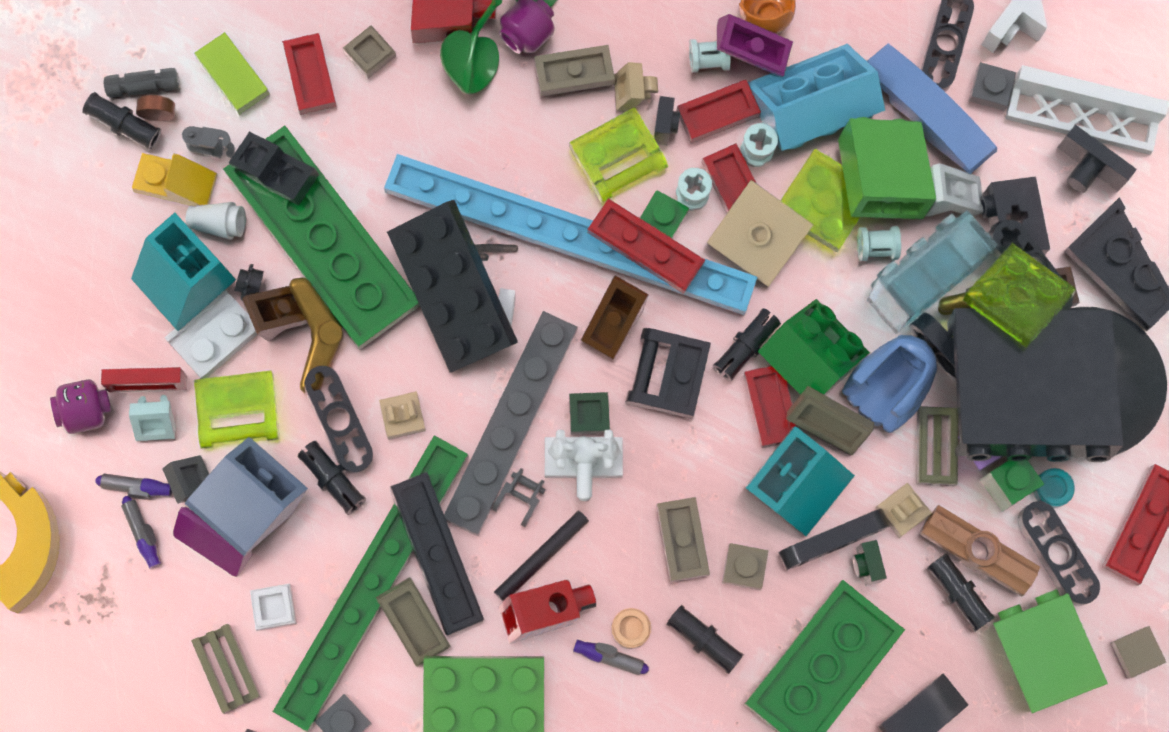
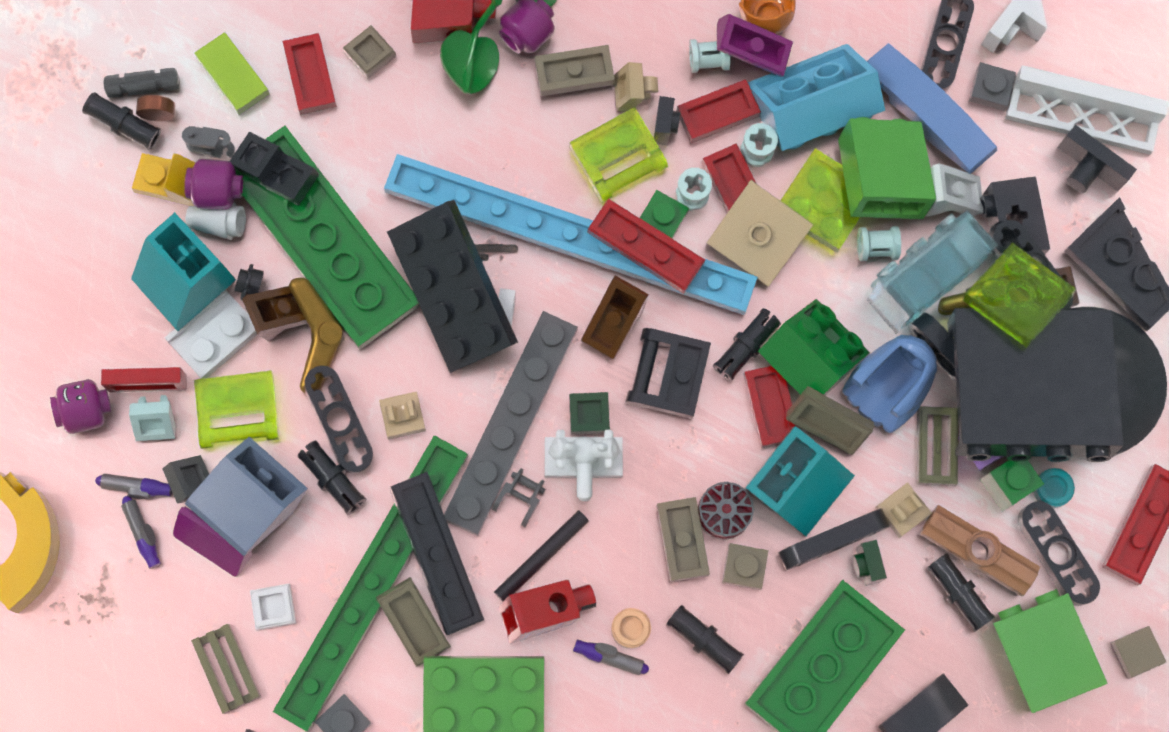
(213, 184): none -> magenta head
(725, 510): none -> wheel

